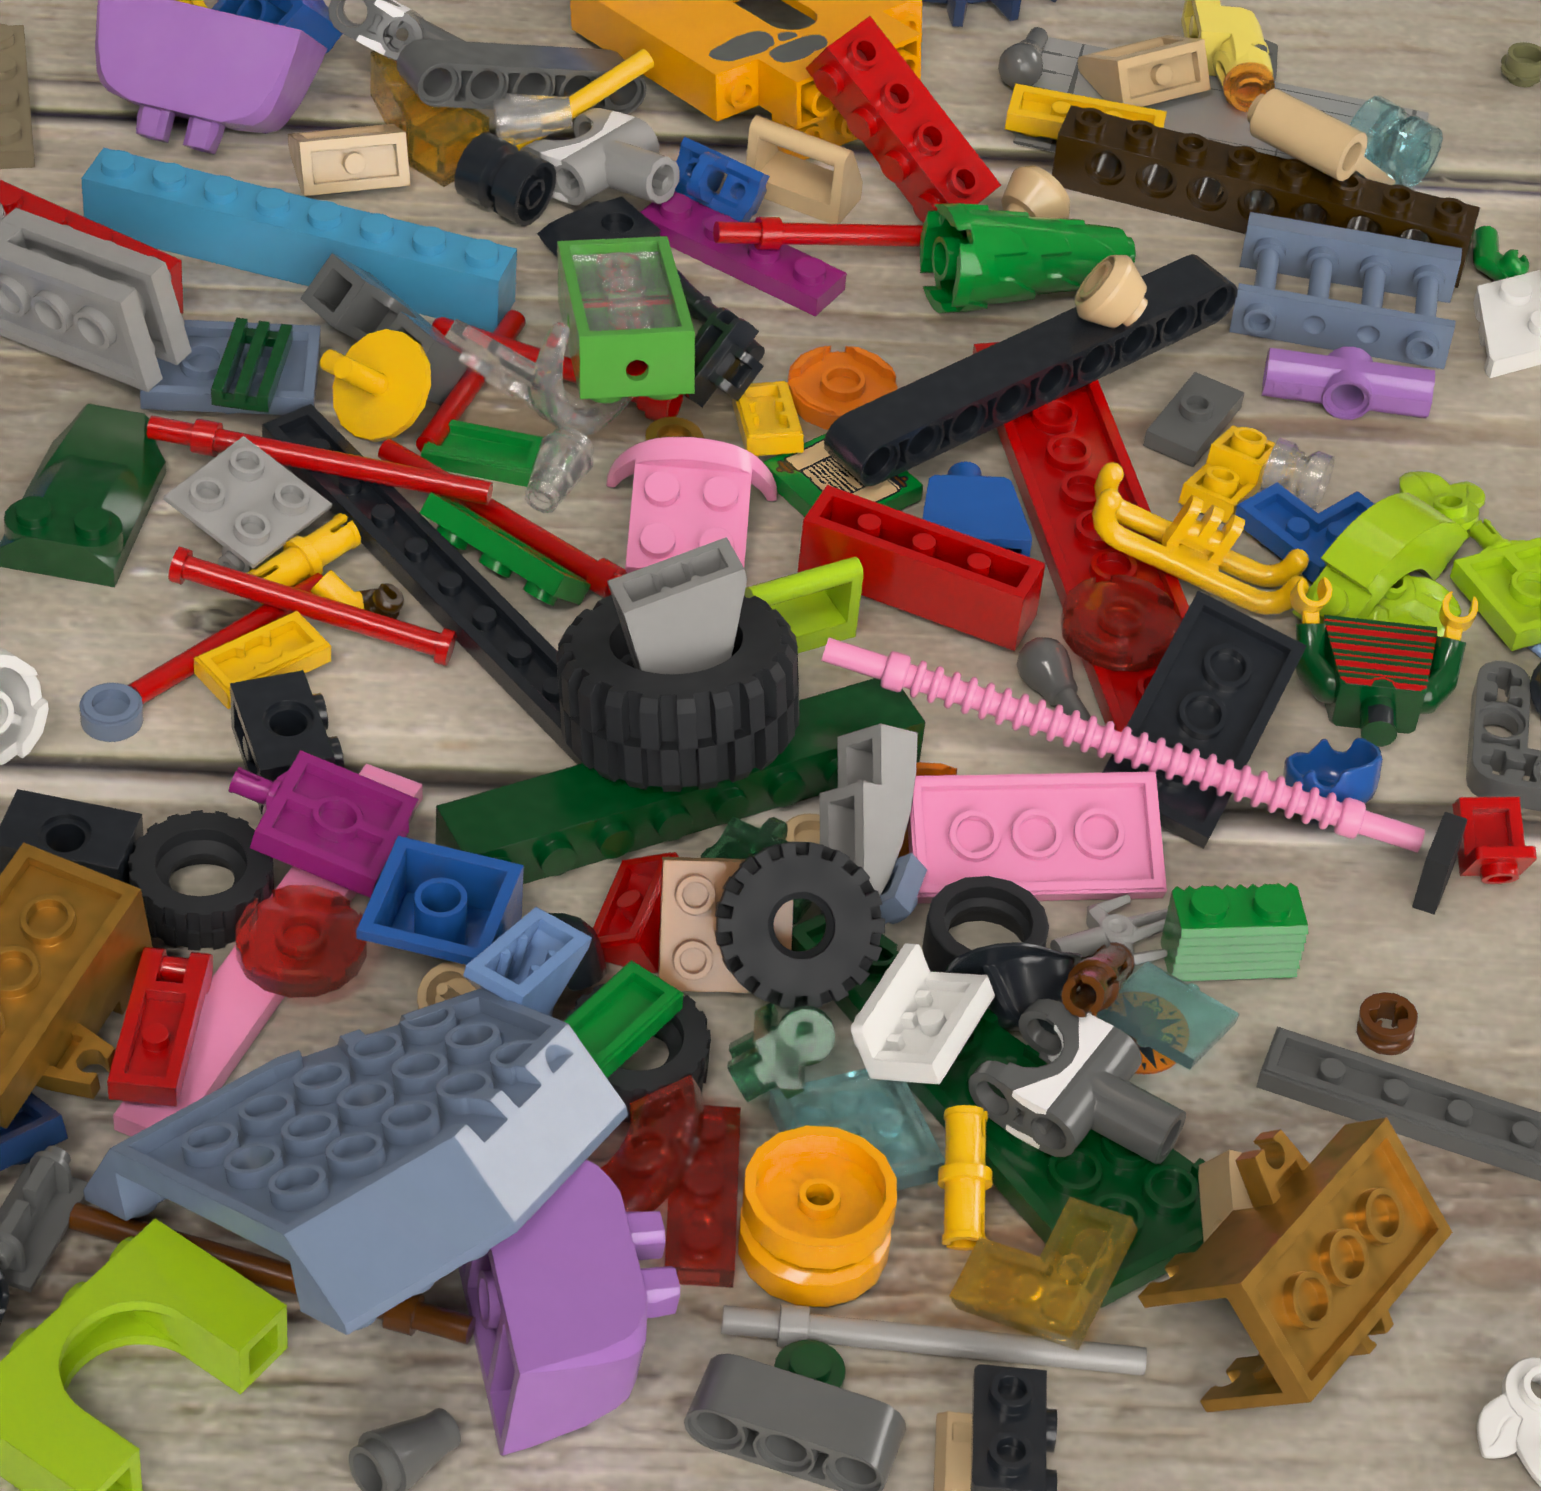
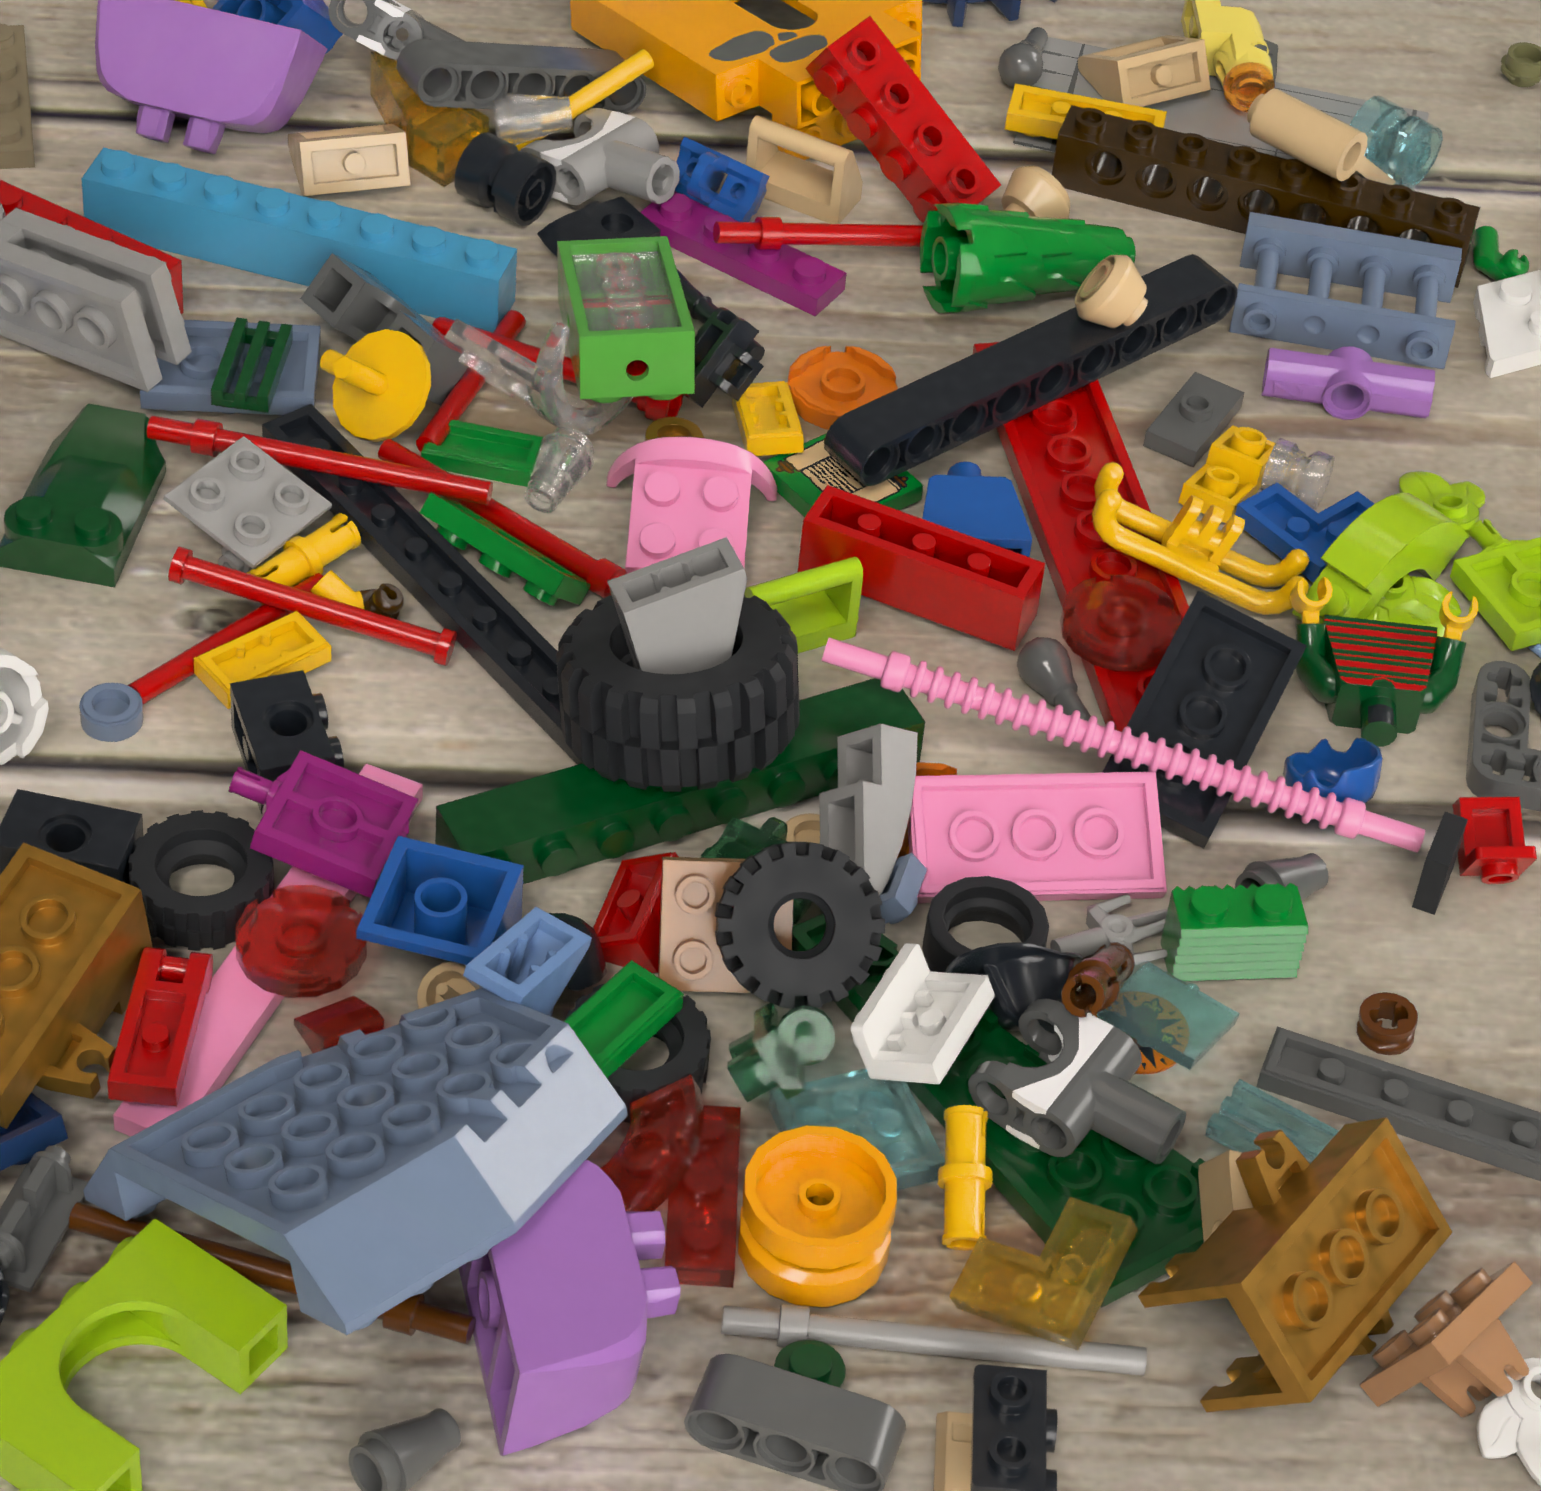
(325, 1025): none -> clear red slope
(1264, 1114): none -> clear light blue tile
(1305, 872): none -> dark grey cone
(1456, 1345): none -> medium nougat plate

